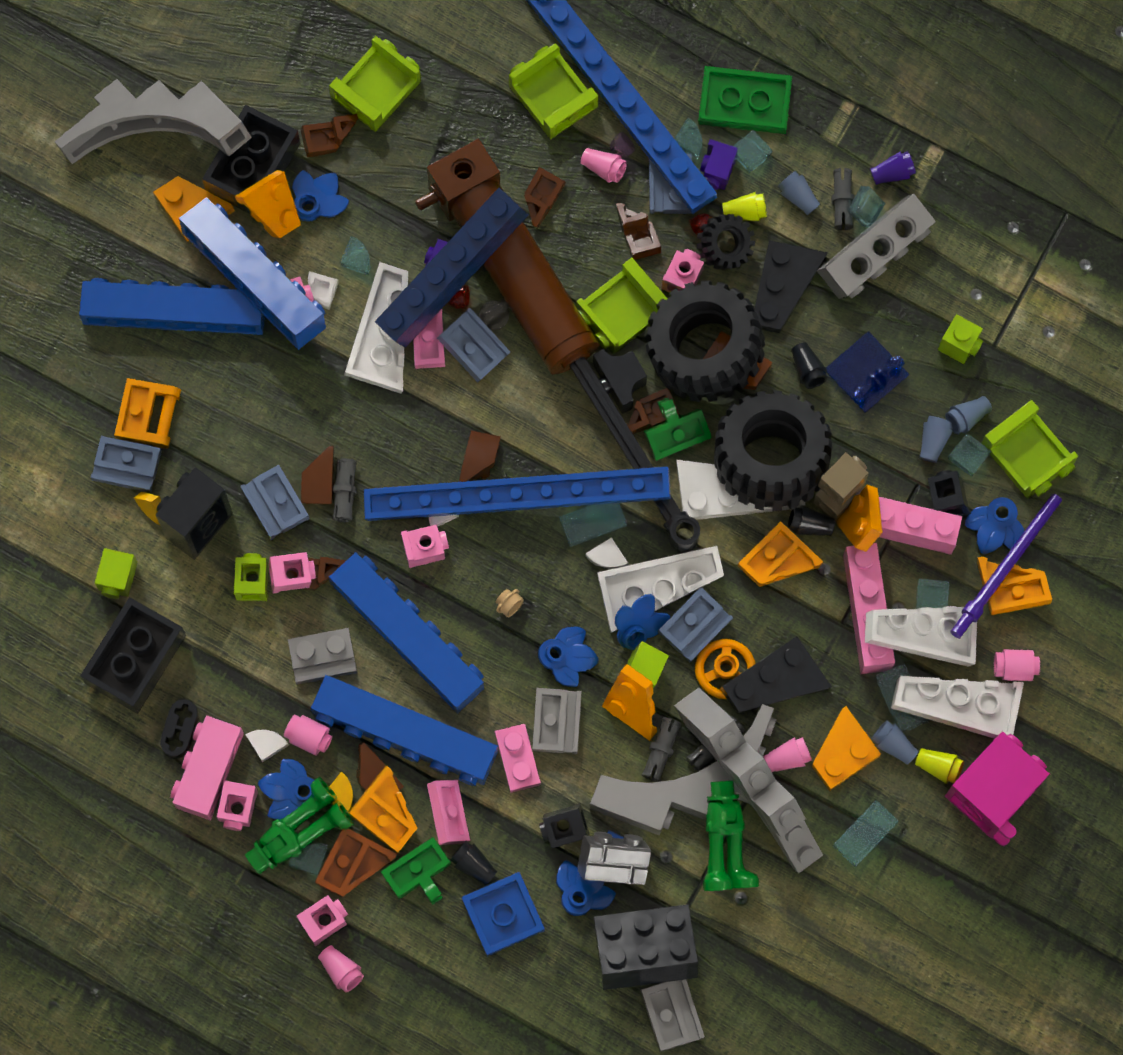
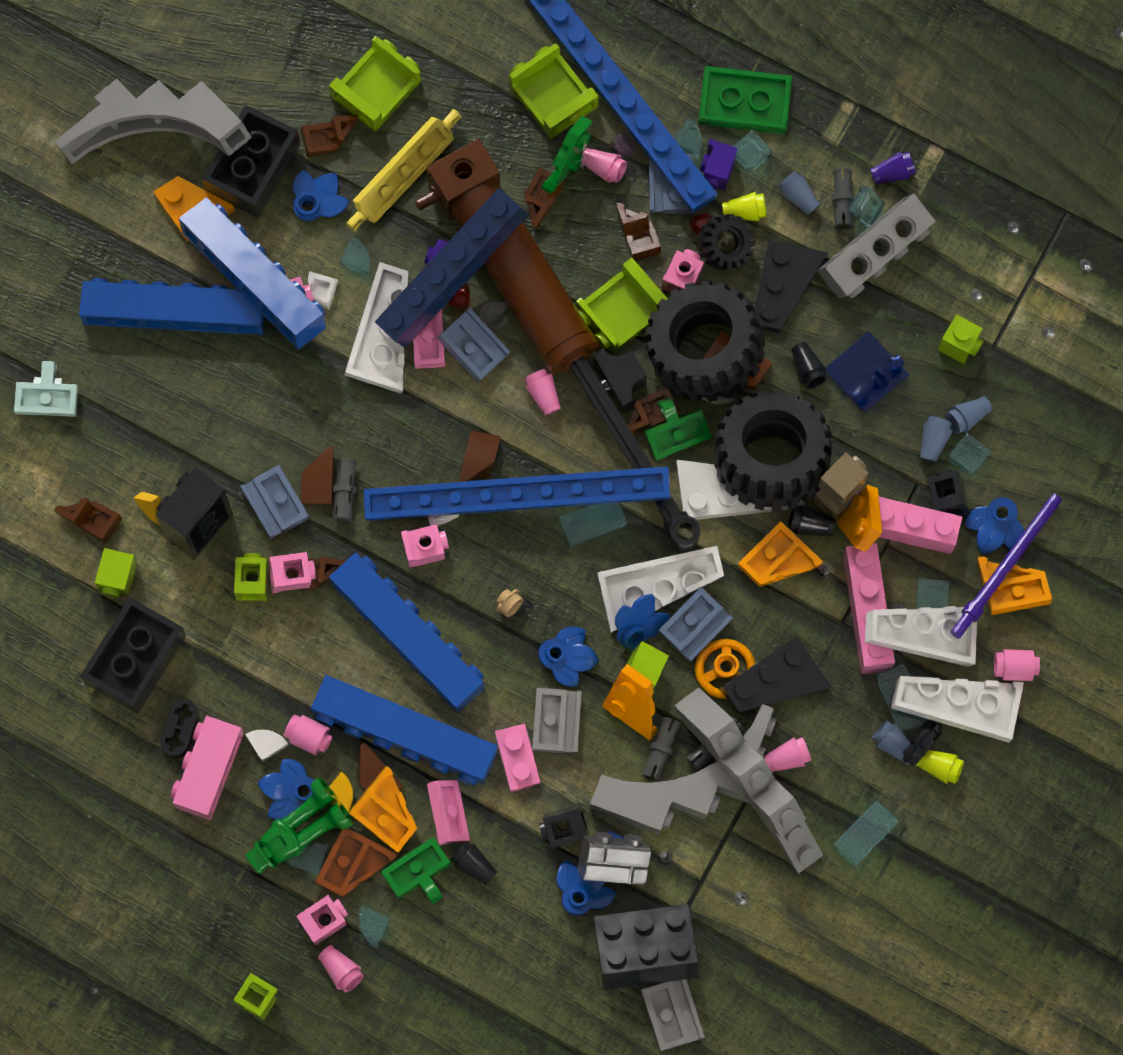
(46, 395): none -> light aqua hinge
(91, 518): none -> reddish brown slope
(126, 464): sand blue plate -> none
(137, 412): light orange plate -> none
(233, 794): bright pink brick -> none
(256, 996): none -> lime brick
(271, 204): light orange wing -> none
(322, 655): light grey plate -> none
(372, 925): none -> clear light blue tile
(403, 169): none -> light yellow plate
(503, 914): blue plate -> none
(543, 391): none -> bright pink cone
(570, 155): none -> green wing
(607, 555): white tile -> none
(726, 819): green piece -> none
(844, 751): light orange wing -> none
(922, 742): none -> black axle
(998, 786): dark pink container -> none
(1029, 451): lime panel -> none

